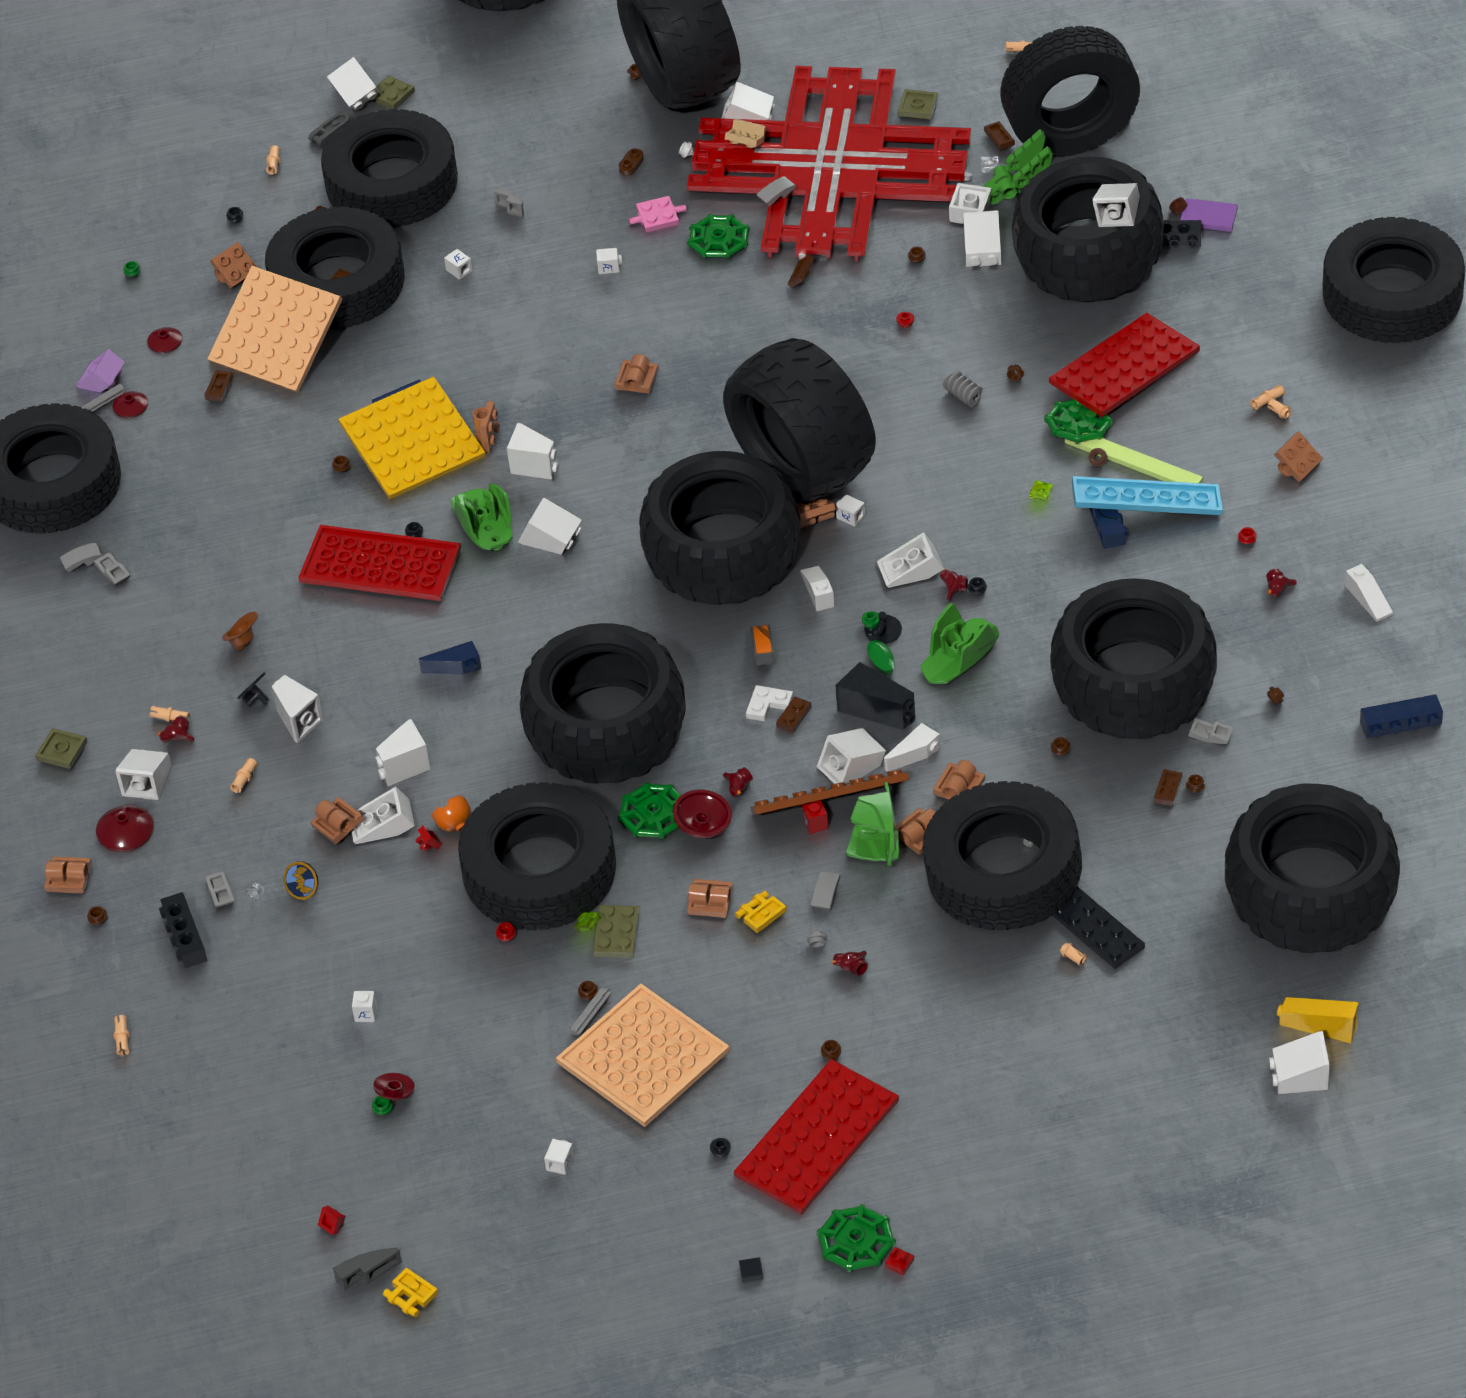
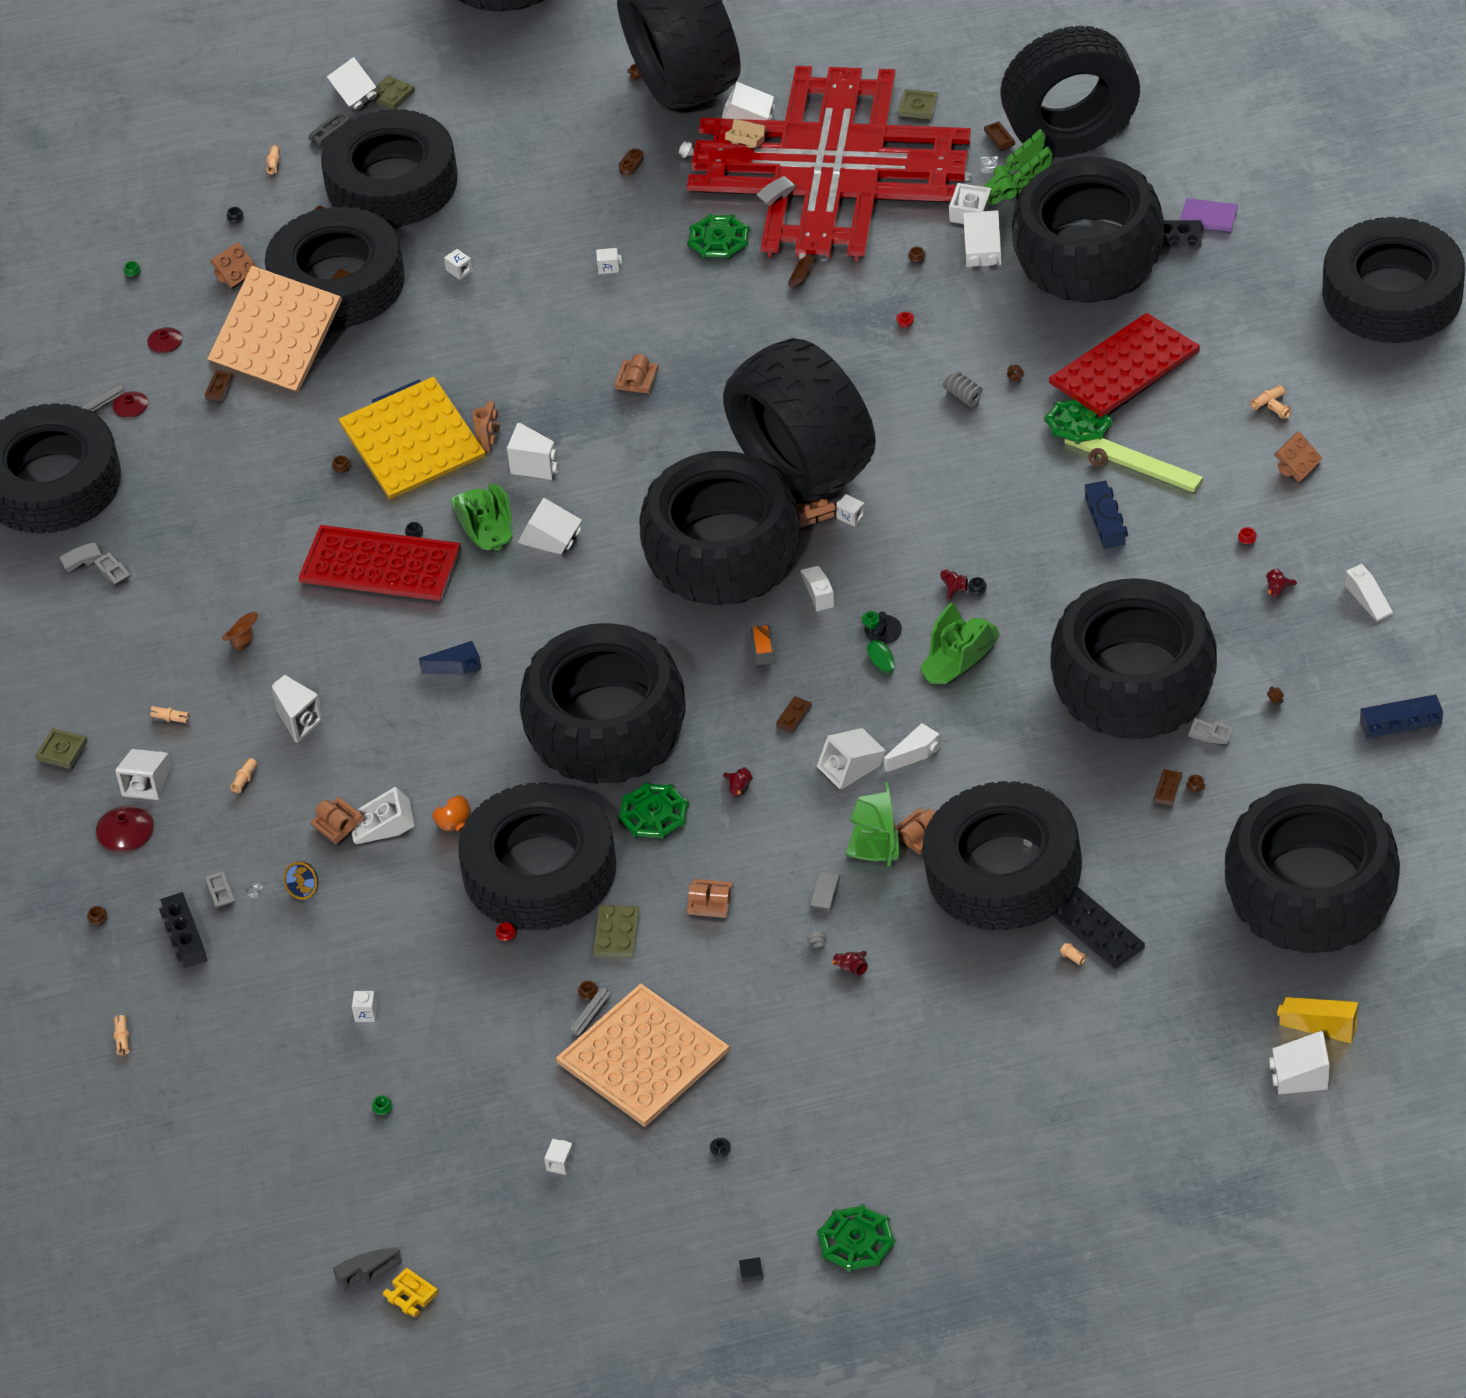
(67, 874): nougat plate -> none
(101, 372): lavender slope -> none
(176, 731): dark red animal -> none
(258, 694): black shield -> none
(331, 1220): red tile -> none
(393, 1086): dark red dish -> none
(402, 755): white slope -> none
(428, 839): red tile -> none
(509, 200): light grey slope -> none
(586, 922): clear neon green plate -> none
(657, 214): bright pink plate -> none
(702, 813): dark red dish -> none
(766, 912): yellow plate -> none
(767, 697): white plate -> none
(815, 817): red brick -> none
(816, 1136): red plate -> none
(822, 793): dark orange plate -> none
(828, 1046): reddish brown plate -> none
(875, 698): black slope -> none
(899, 1261): red tile -> none
(911, 562): white slope -> none
(957, 779): nougat plate -> none
(1016, 46): light nougat pin -> none
(1041, 490): clear neon green plate -> none
(1060, 746): reddish brown plate -> none
(1116, 204): white slope -> none
(1146, 495): medium azure plate -> none
(1178, 205): copper tile -> none

